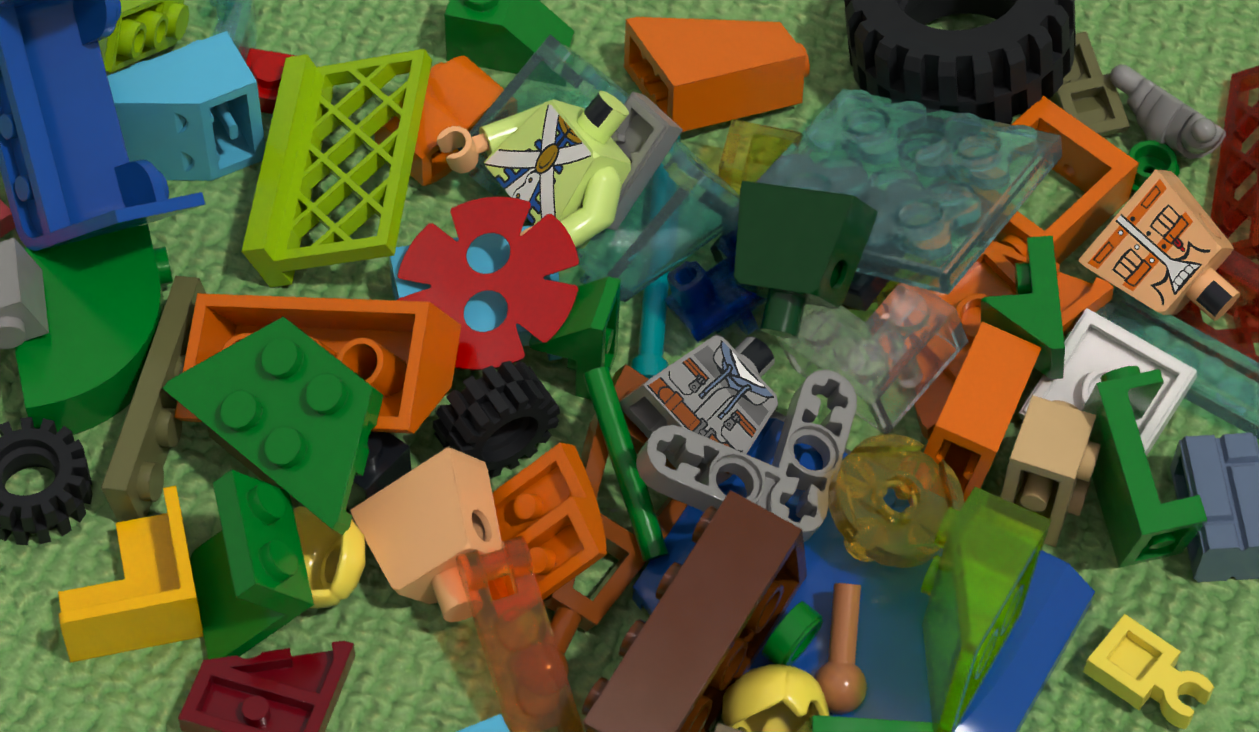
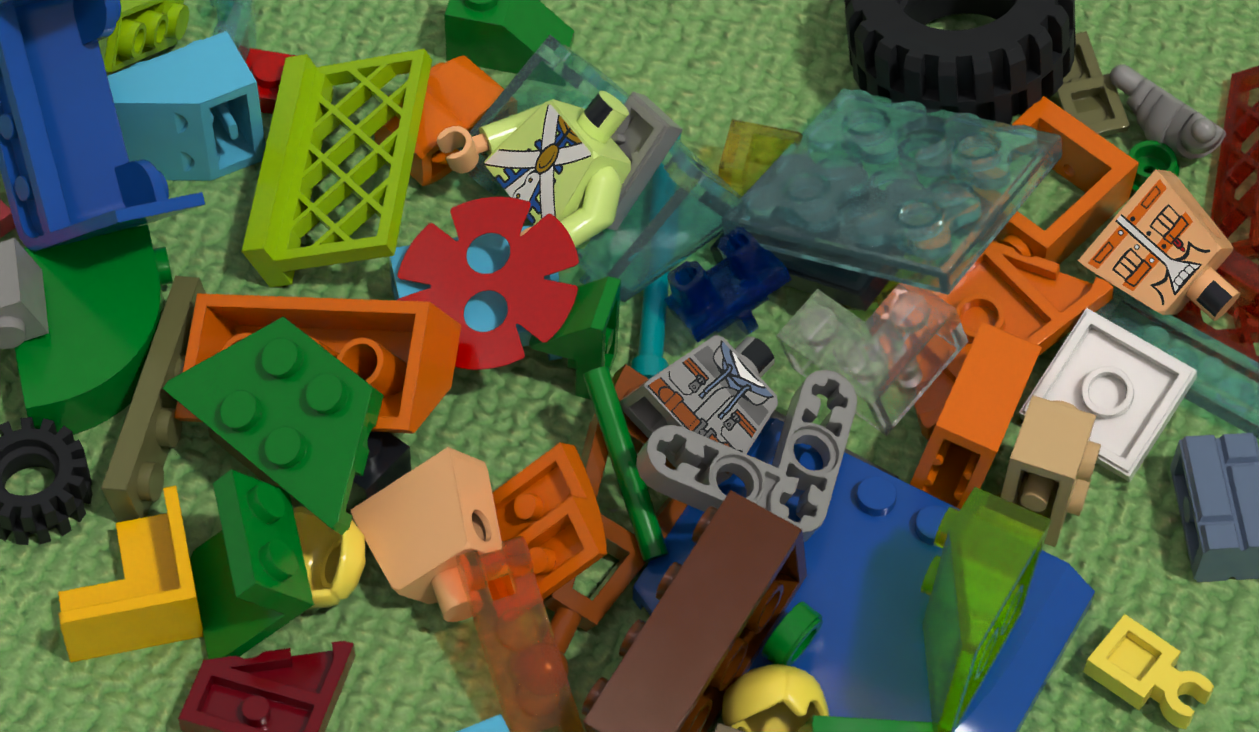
(498, 416): black tyre -> none
(714, 68): orange slope -> none
(798, 249): dark green torso -> none
(840, 677): nougat bar -> none
(865, 519): clear yellow plate -> none
(1035, 309): green slope -> none
(1134, 517): green panel -> none

